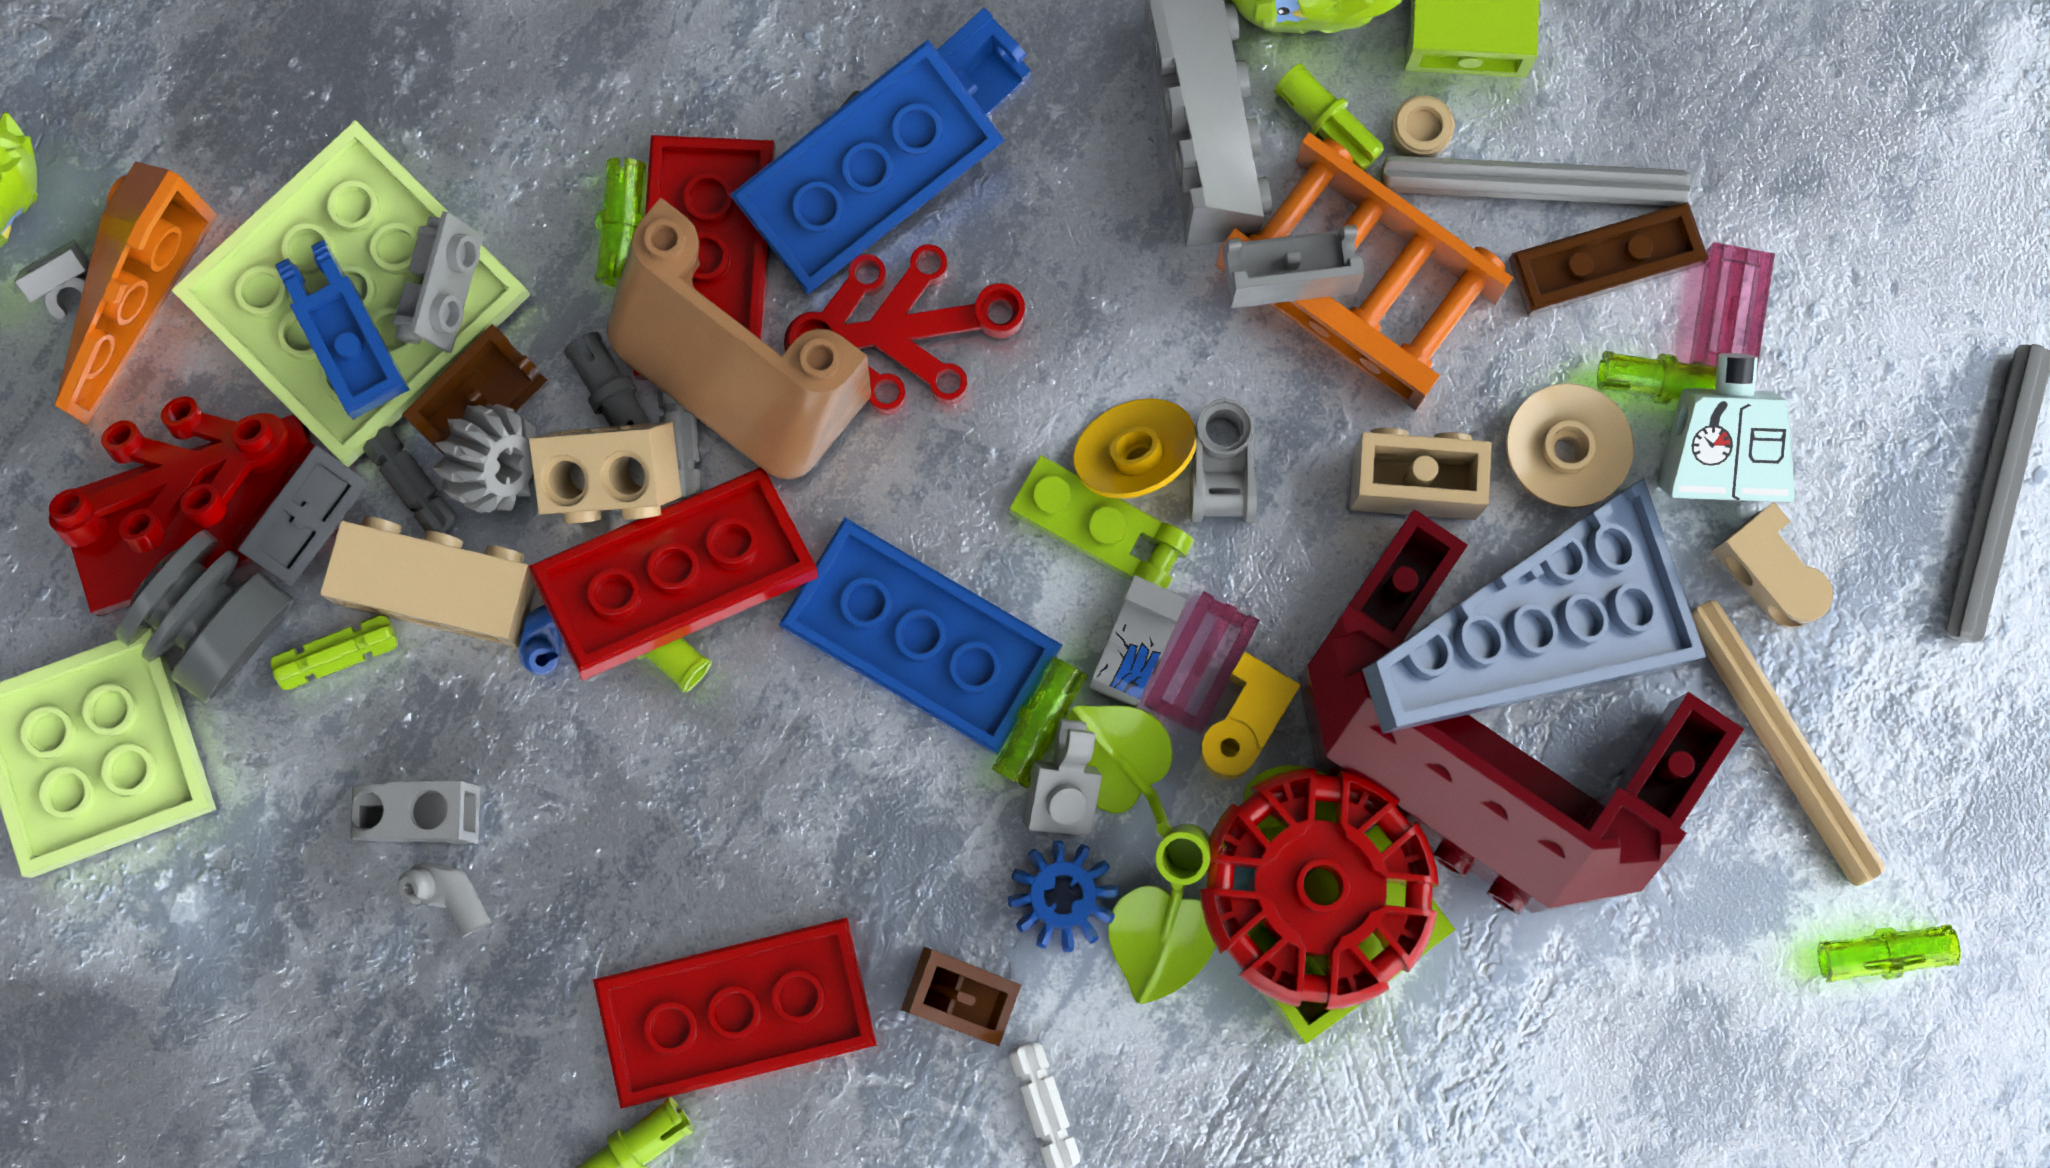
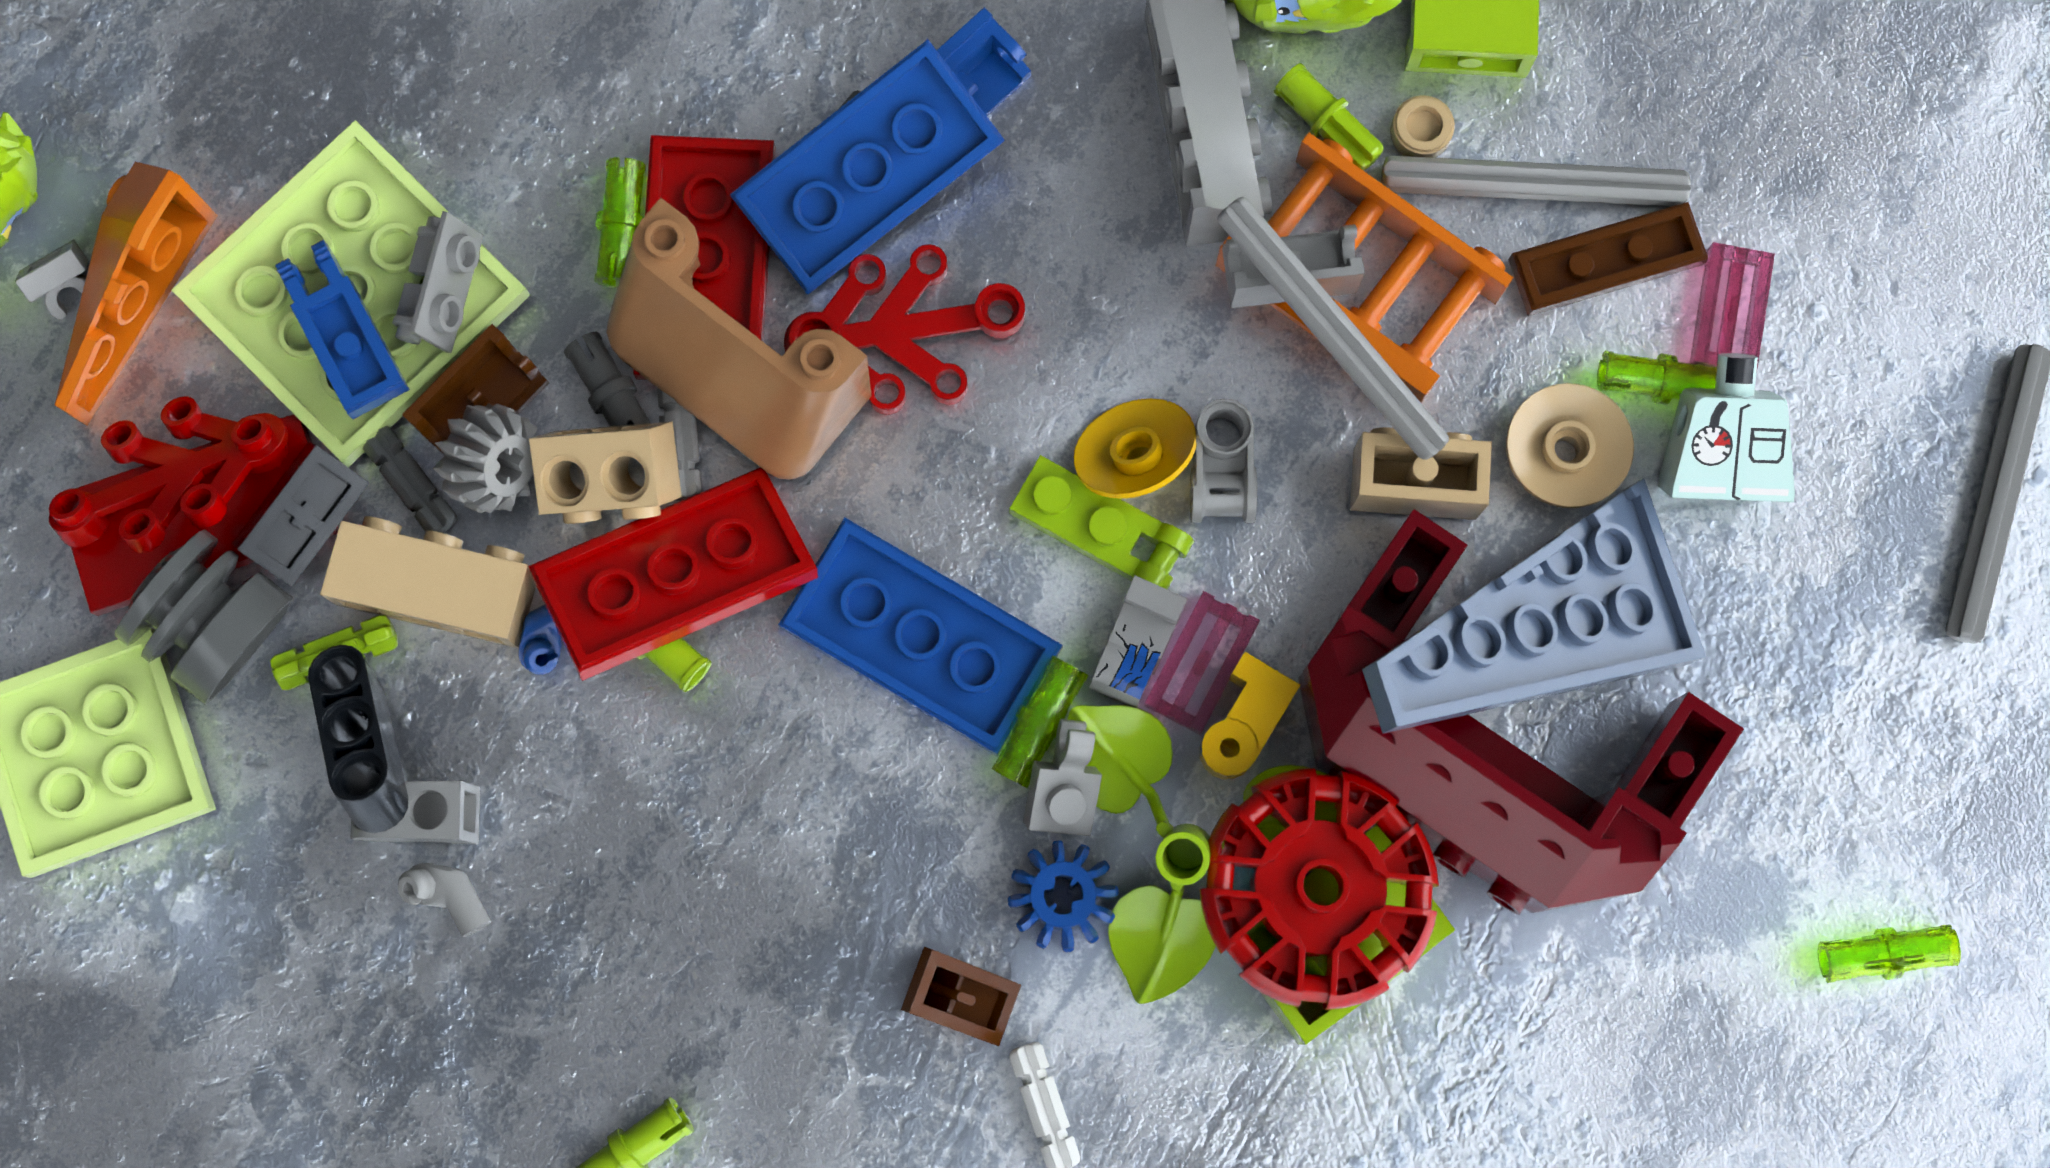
(357, 739): none -> black beam
(734, 1012): red tile -> none
(1333, 328): none -> light grey axle
(1773, 572): tan leg -> none
(1786, 745): tan axle -> none

